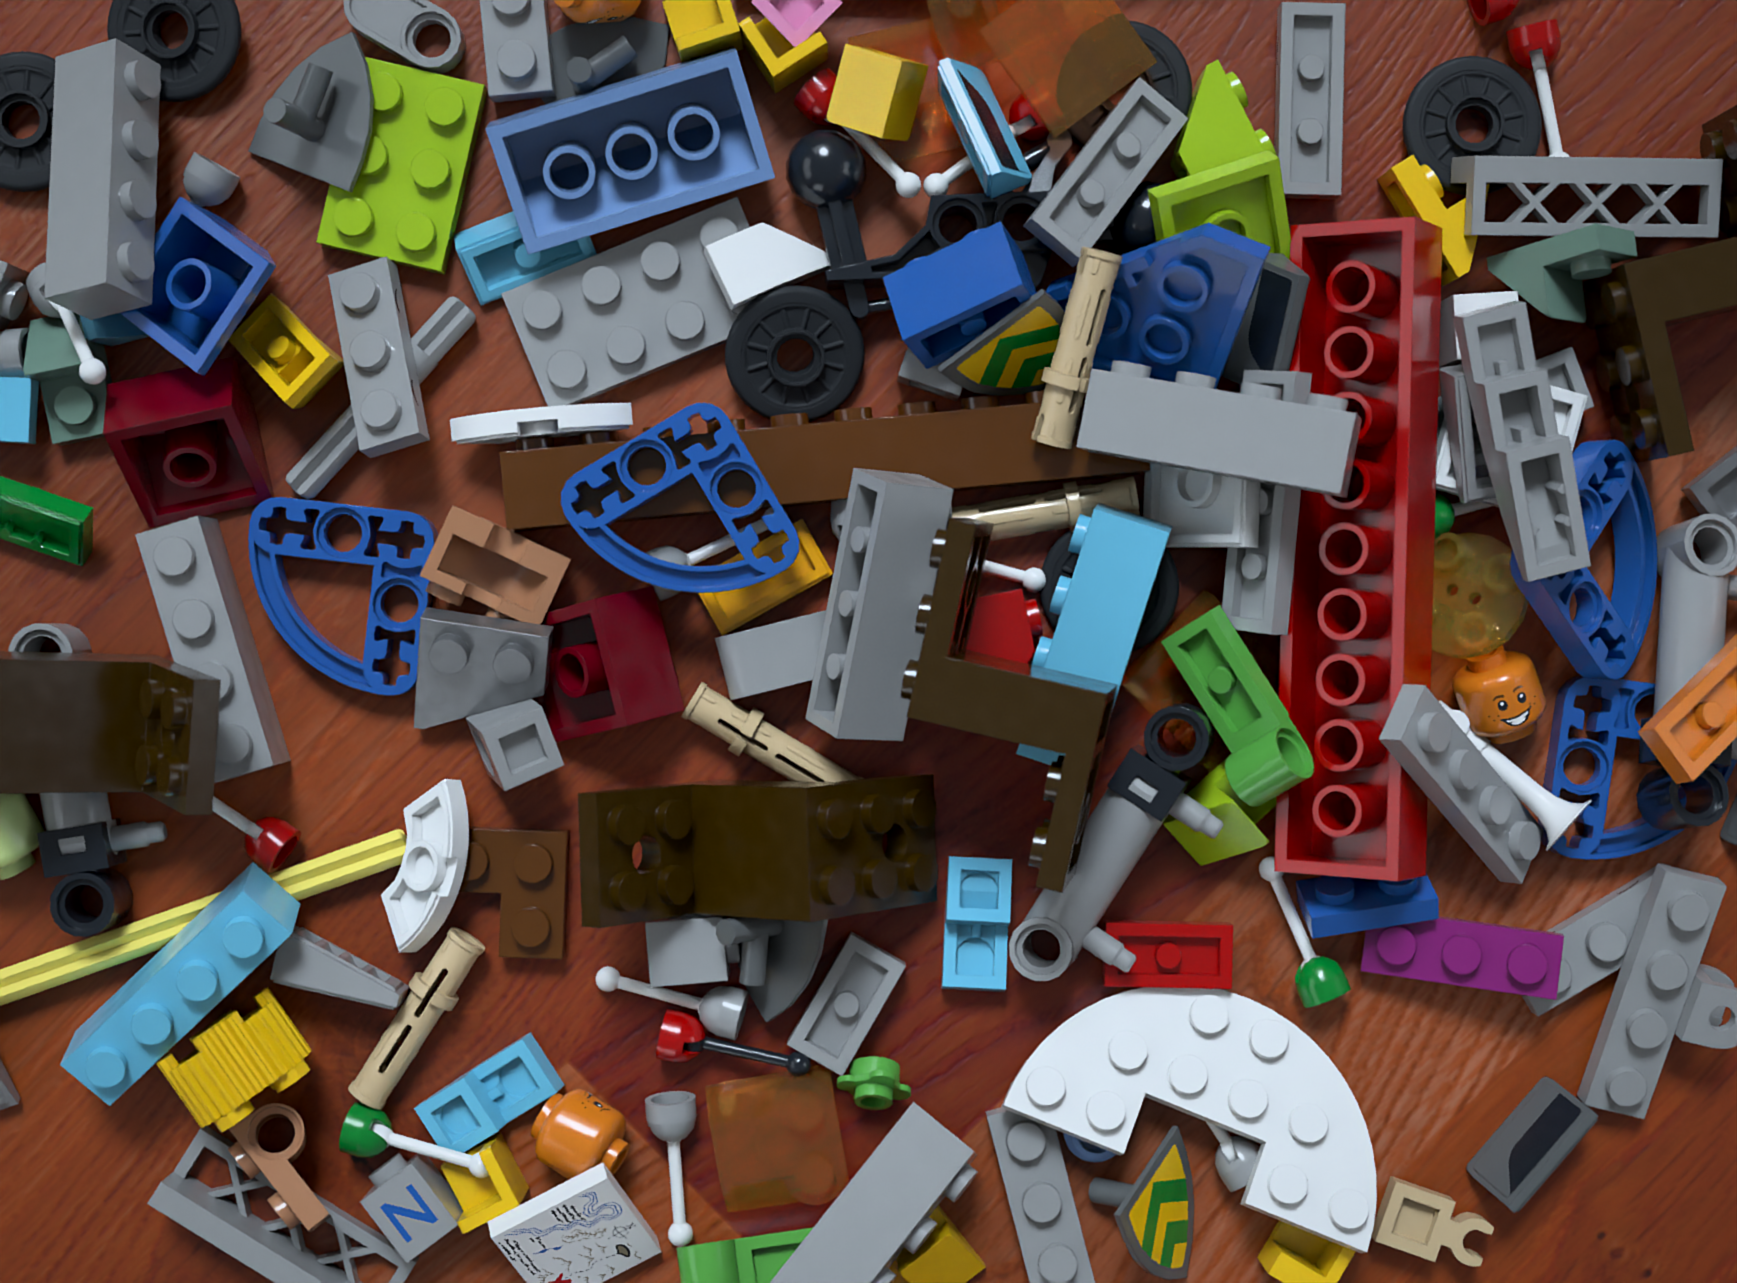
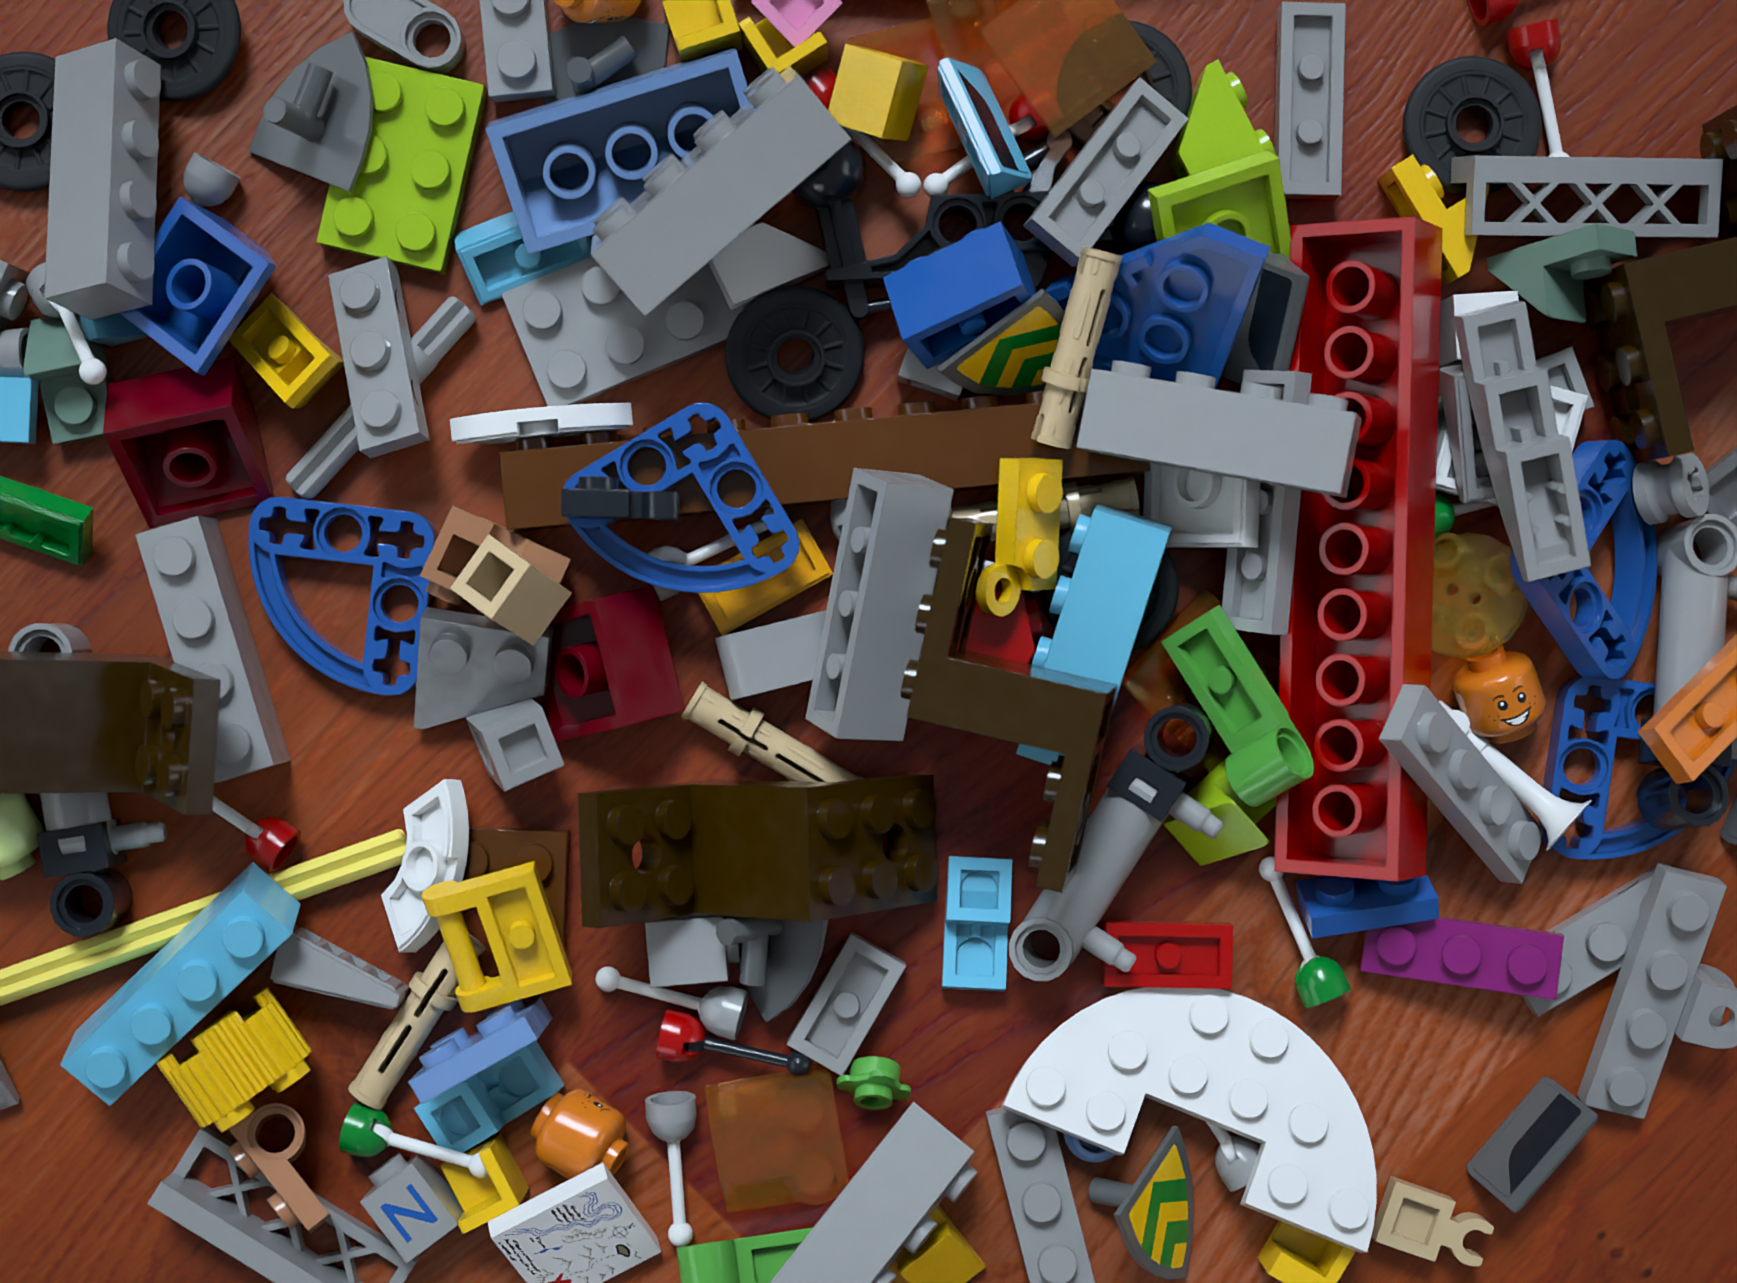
(462, 1056): none -> medium blue plate
(510, 590): none -> tan brick
(517, 930): none -> yellow plate
(603, 500): none -> black plate
(716, 189): none -> light grey brick
(1025, 533): none -> yellow hinge
(1670, 488): none -> light grey wheel

